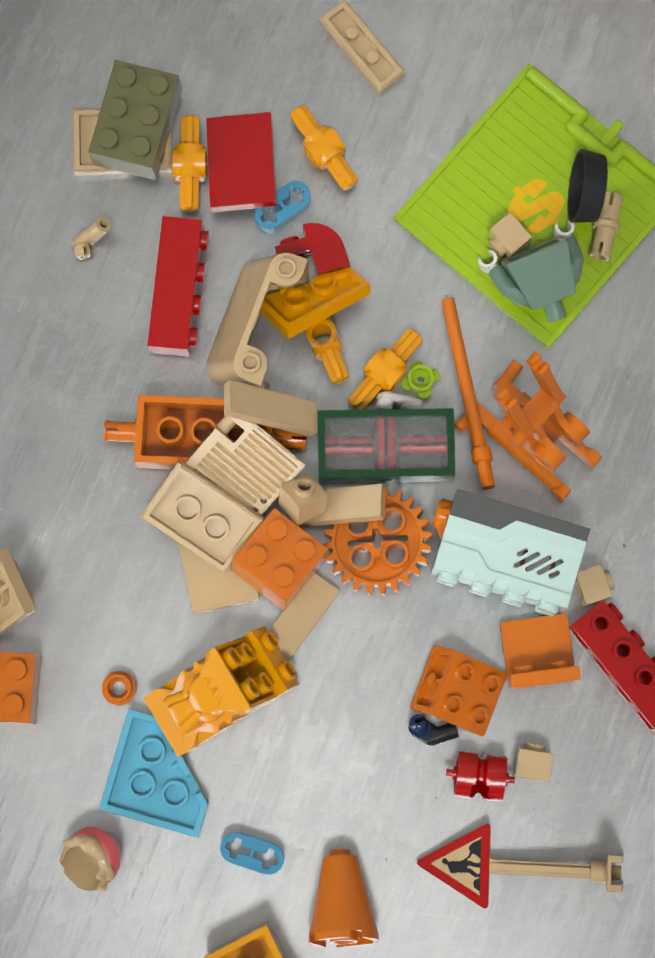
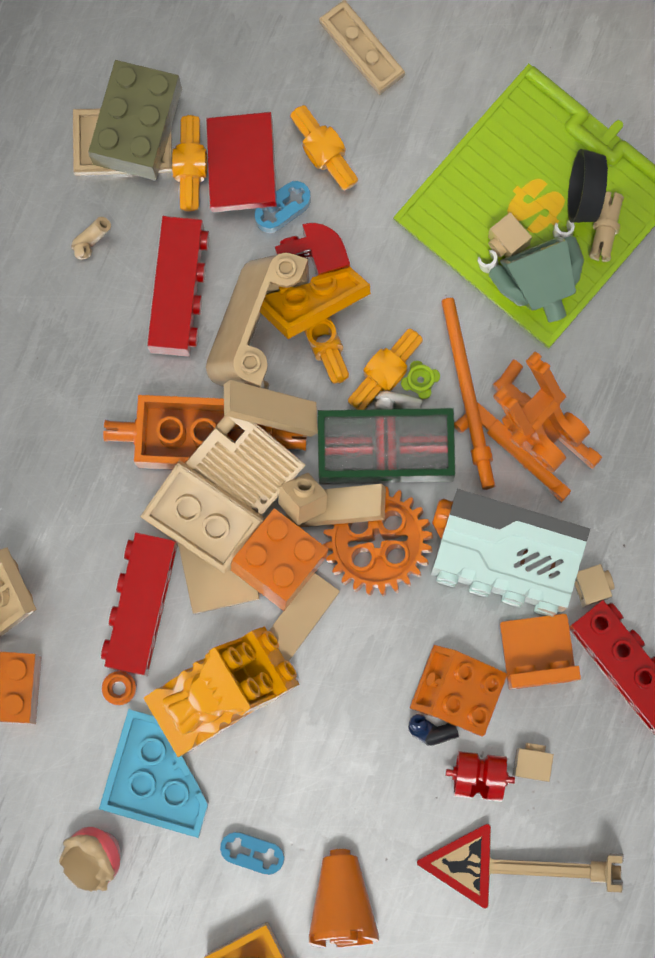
(140, 604): none -> red brick

